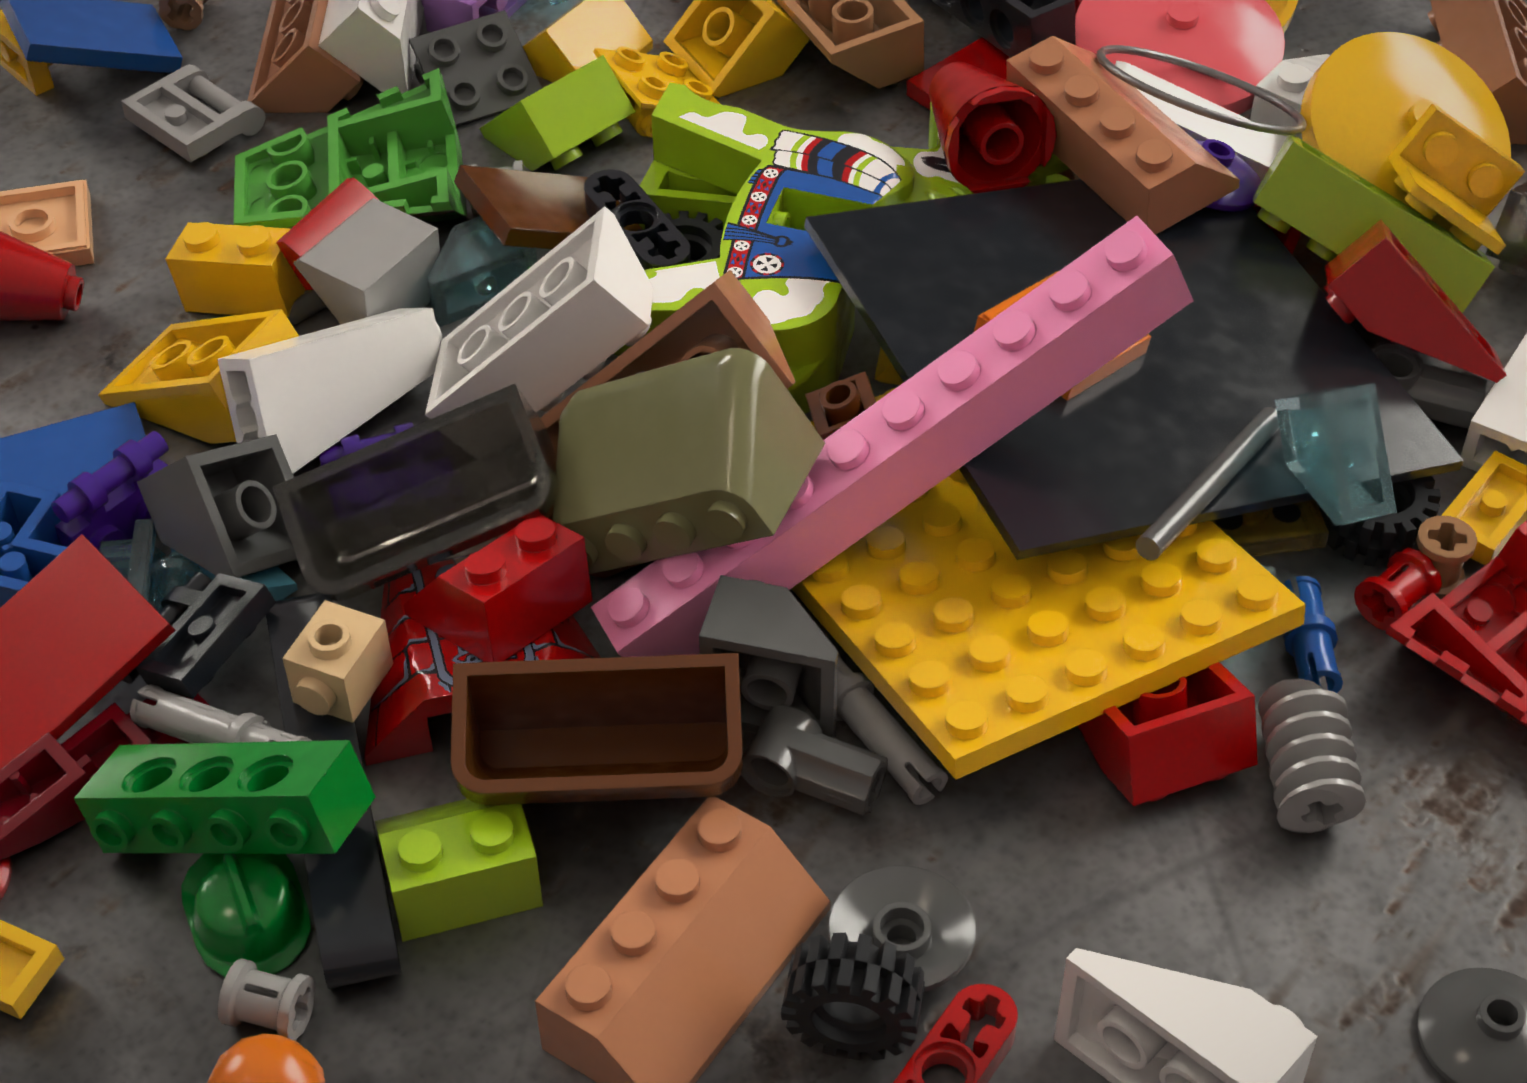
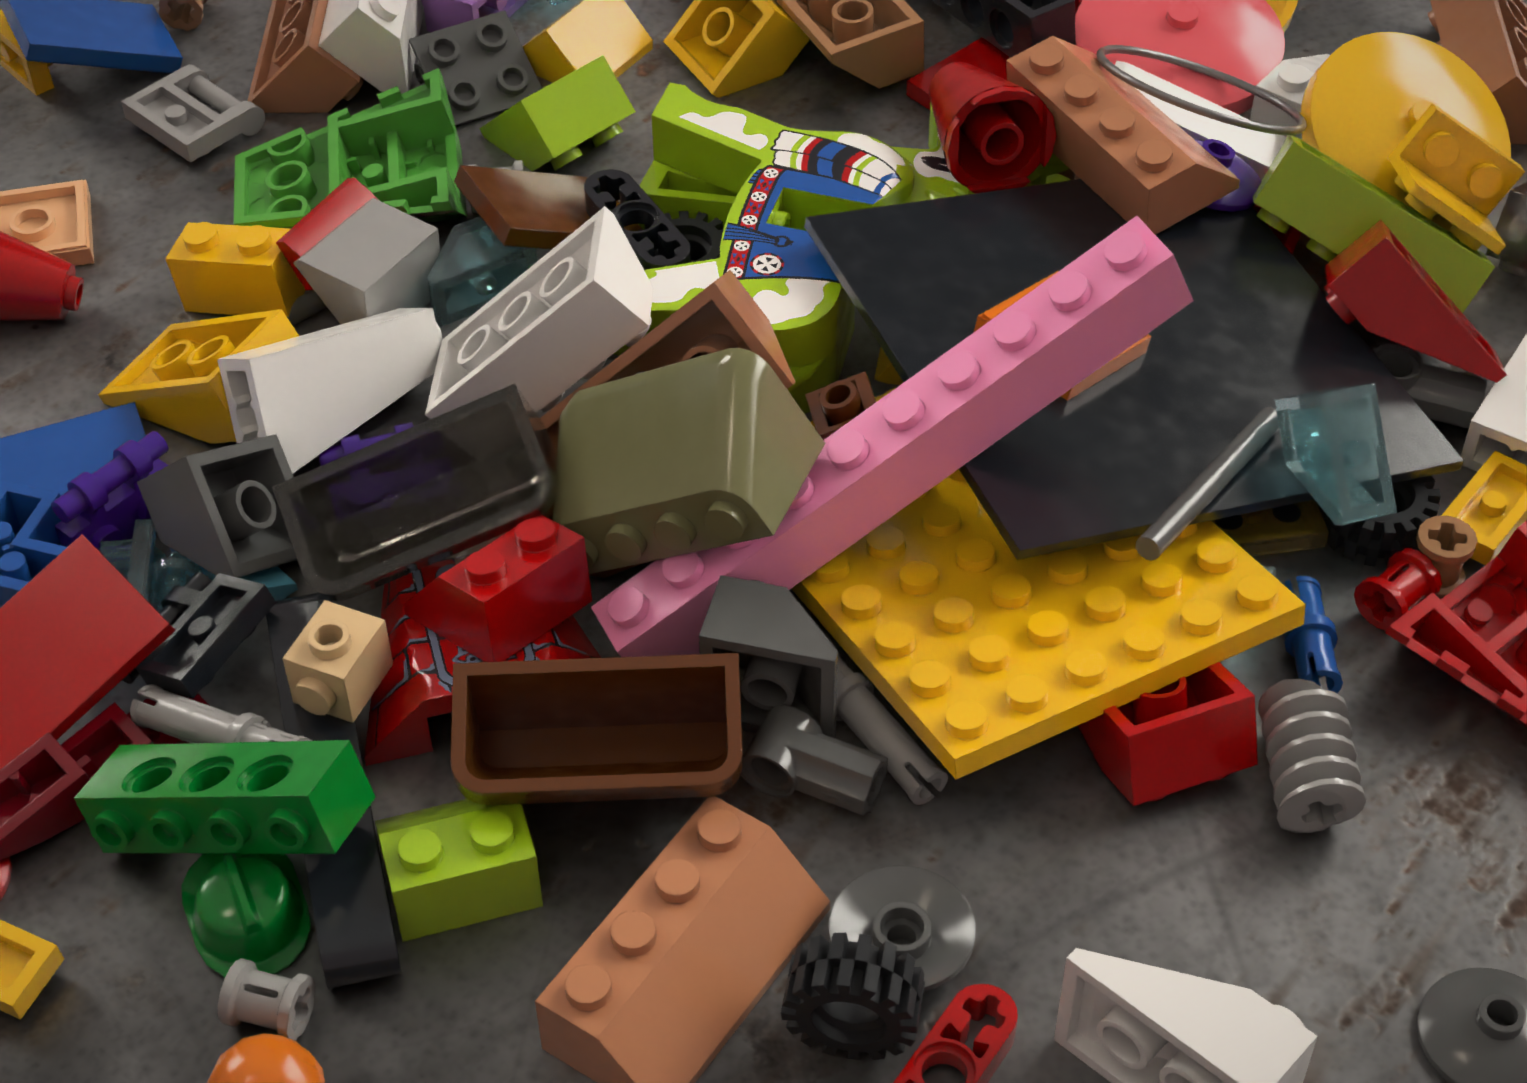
(647, 77): yellow hinge -> none

